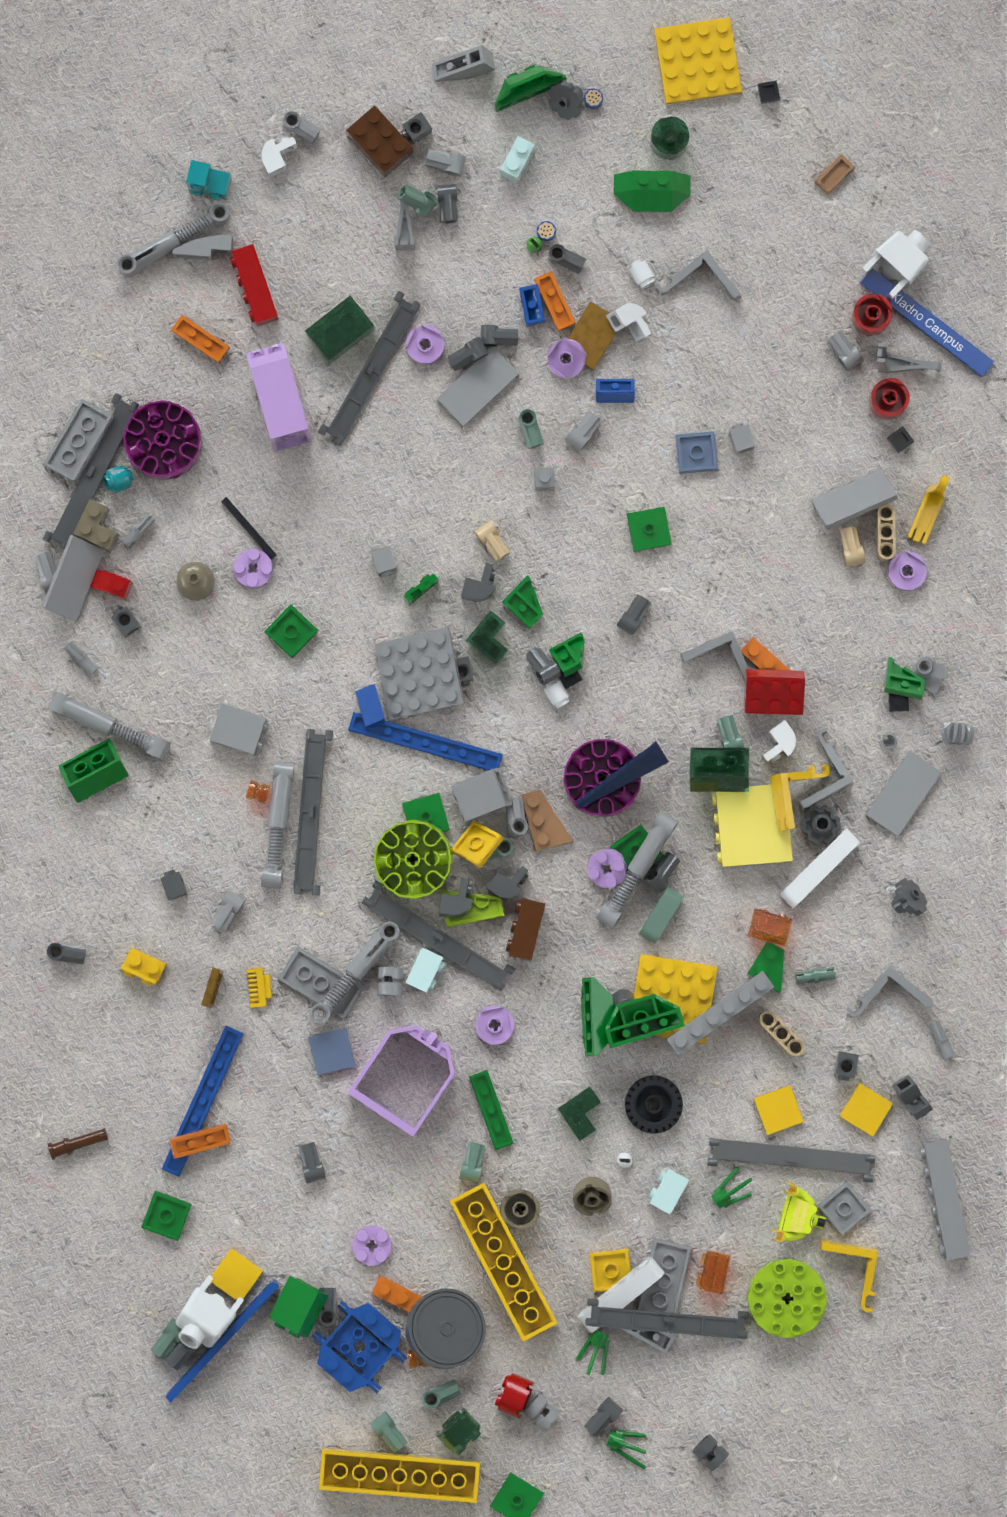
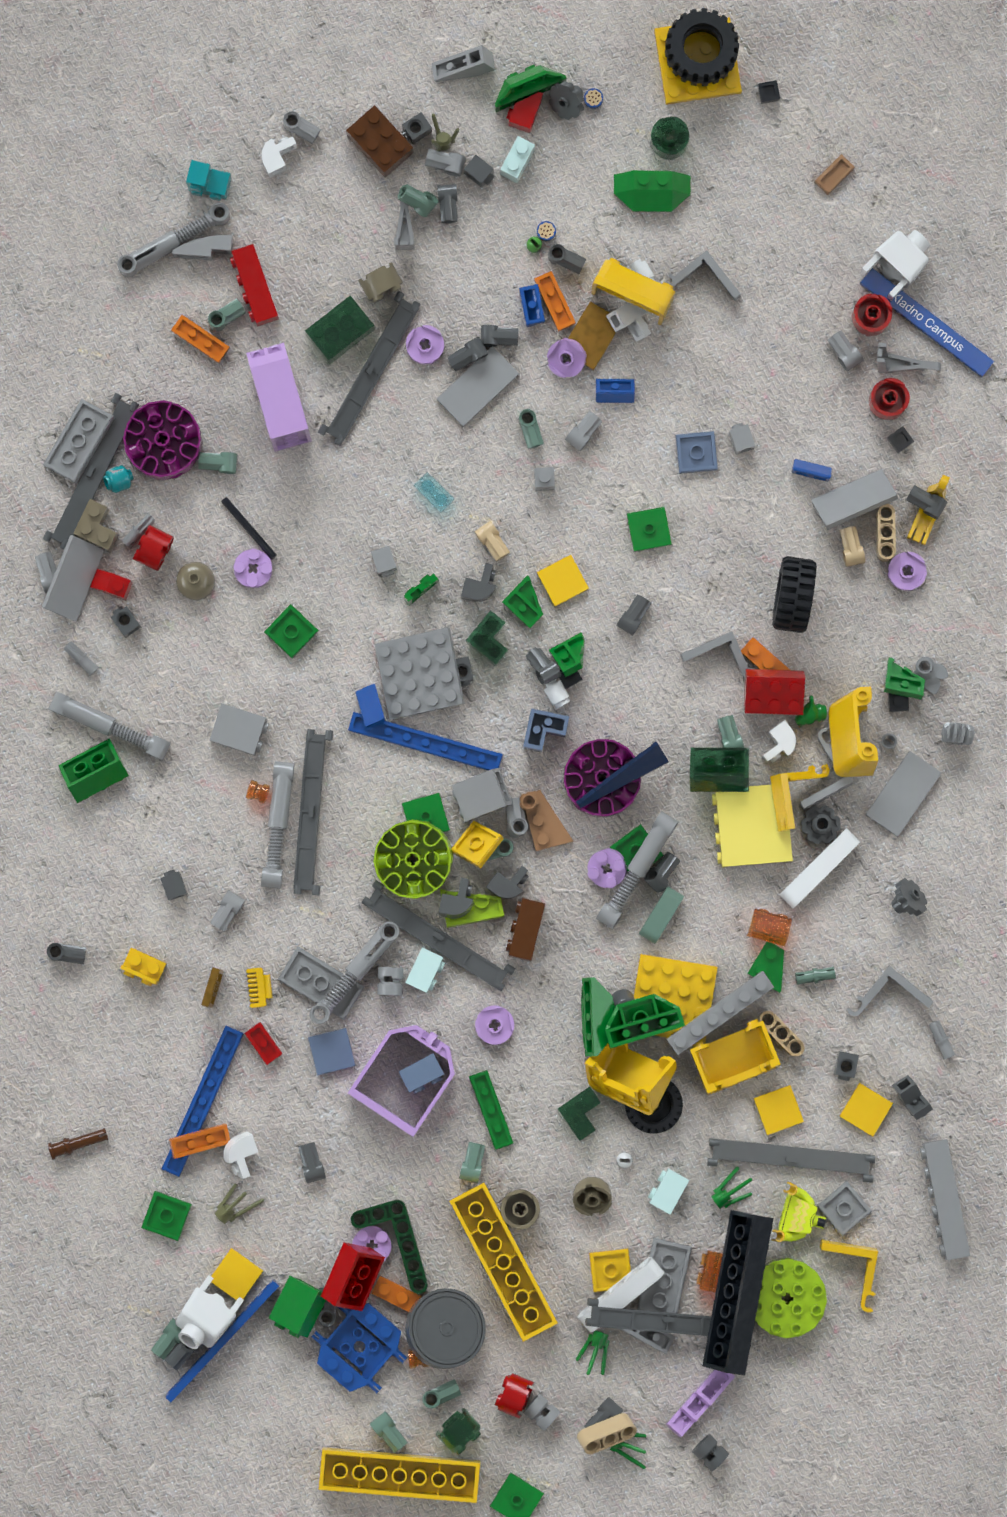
(153, 548): none -> red brick
(224, 462): none -> sand green piece
(226, 1212): none -> olive plant
(227, 313): none -> sand green piece
(236, 1150): none -> white brick
(263, 1043): none -> red plate
(352, 1276): none -> red brick
(380, 282): none -> dark tan brick
(401, 1237): none -> dark green beam
(421, 1073): none -> sand blue brick
(434, 492): none -> clear light blue plate
(443, 139): none -> olive plant
(479, 171): none -> dark grey brick
(525, 112): none -> red slope
(529, 796): none -> medium nougat plate
(543, 723): none -> sand blue brick
(562, 580): none -> yellow tile
(606, 1433): none -> tan beam
(630, 1077): none -> yellow windscreen
(634, 288): none -> yellow windscreen
(699, 1402): none -> lavender slope
(701, 22): none -> black tyre
(735, 1057): none -> yellow windscreen
(737, 1292): none -> black brick
(794, 594): none -> black tyre
(811, 470): none -> blue slope
(811, 713): none -> green animal
(848, 753): none -> yellow windscreen
(930, 503): none -> dark grey piece

